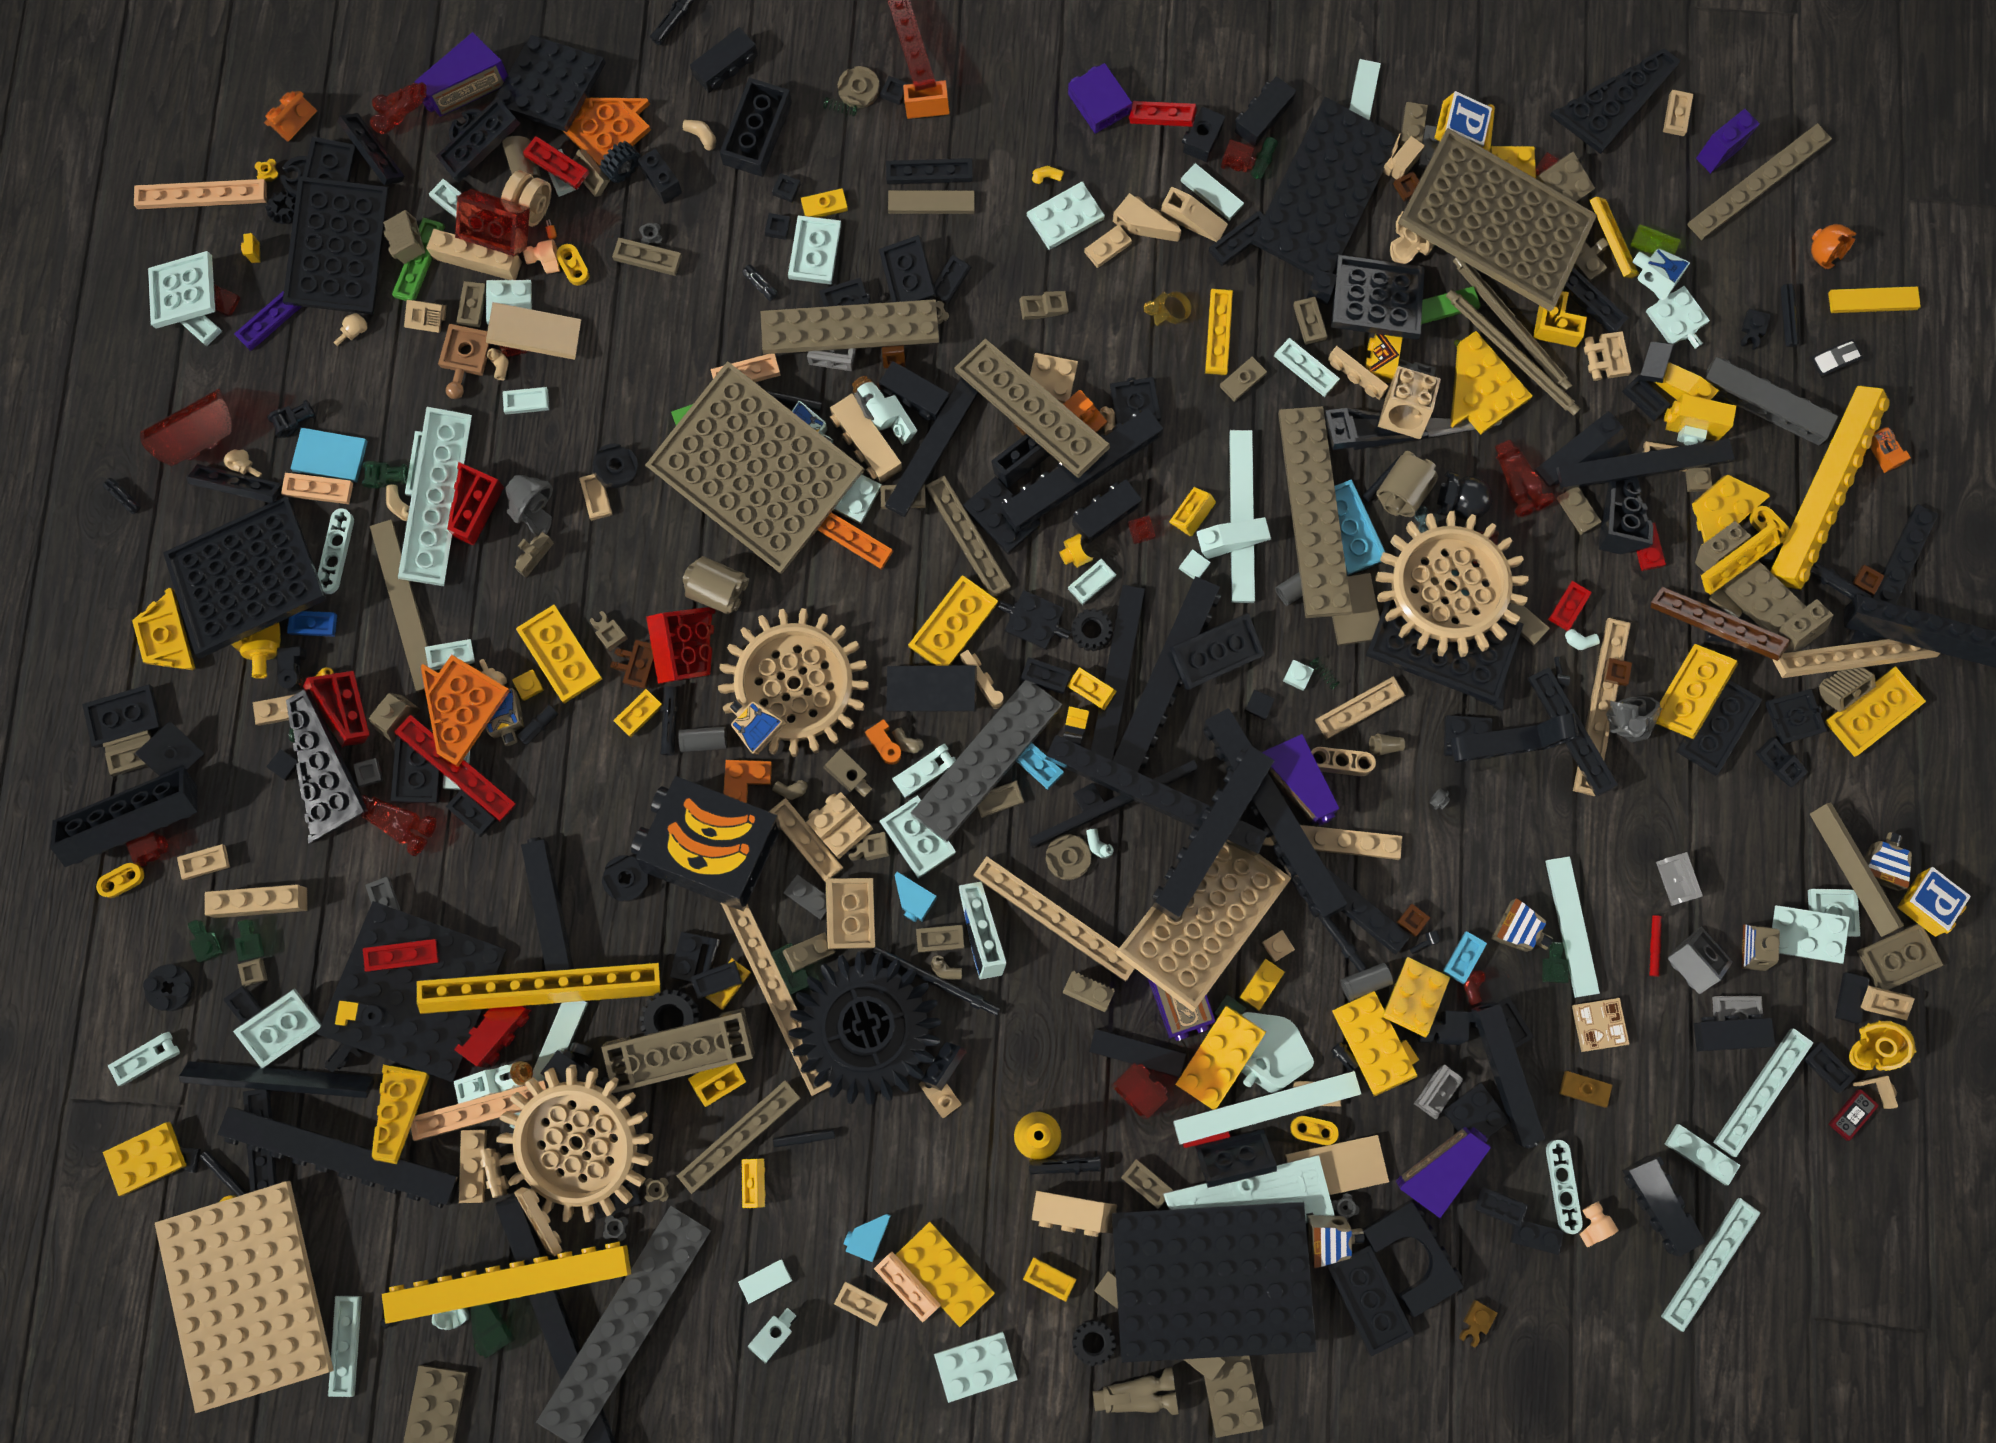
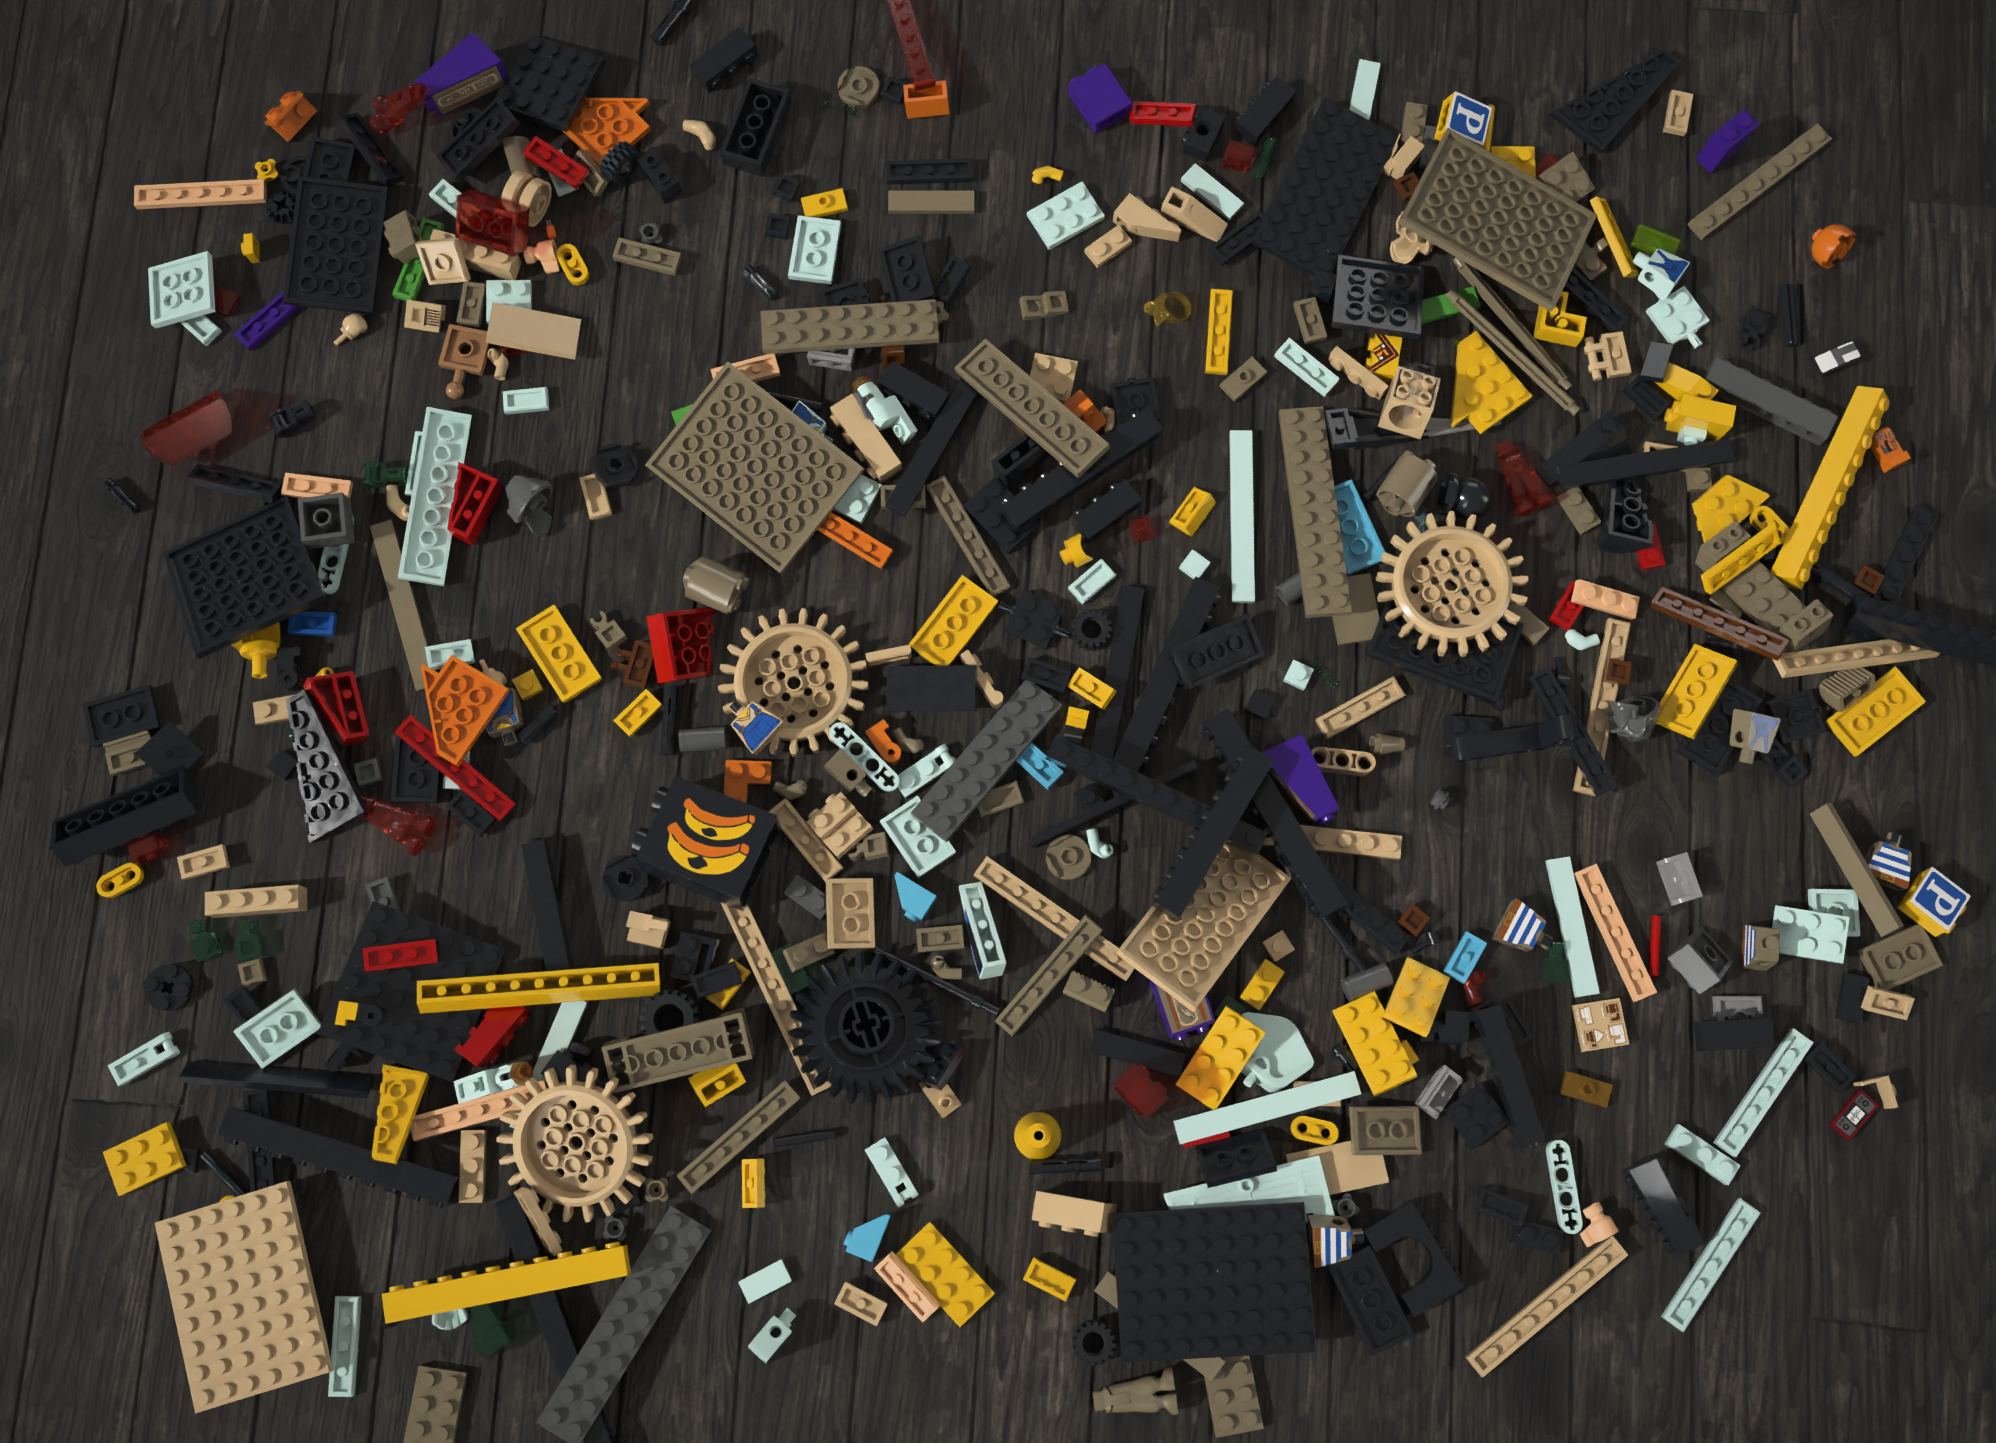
(163, 634): yellow wing -> none
(239, 461): tan piece -> none
(326, 520): none -> dark grey brick
(329, 455): medium azure tile -> none
(391, 714): dark tan torso -> none
(443, 261): none -> tan tile
(496, 1181): tan plate -> none
(533, 553): dark tan plate -> none
(647, 929): none -> tan piece
(867, 754): none -> light aqua beam
(888, 655): none -> tan tile
(891, 1171): none -> light aqua plate
(975, 1366): light aqua plate -> none
(1048, 975): none -> dark tan tile
(1146, 1183): dark tan plate -> none
(1232, 536): light aqua slope -> none
(1385, 1130): none -> dark tan tile
(1445, 1170): dark purple slope -> none
(1479, 1320): pearl gold plate -> none
(1546, 1306): none -> tan plate
(1605, 599): none -> light nougat plate
(1615, 933): none -> light nougat plate
(1752, 733): none -> dark tan torso
(1874, 299): yellow tile -> none
(1883, 1046): yellow head -> none

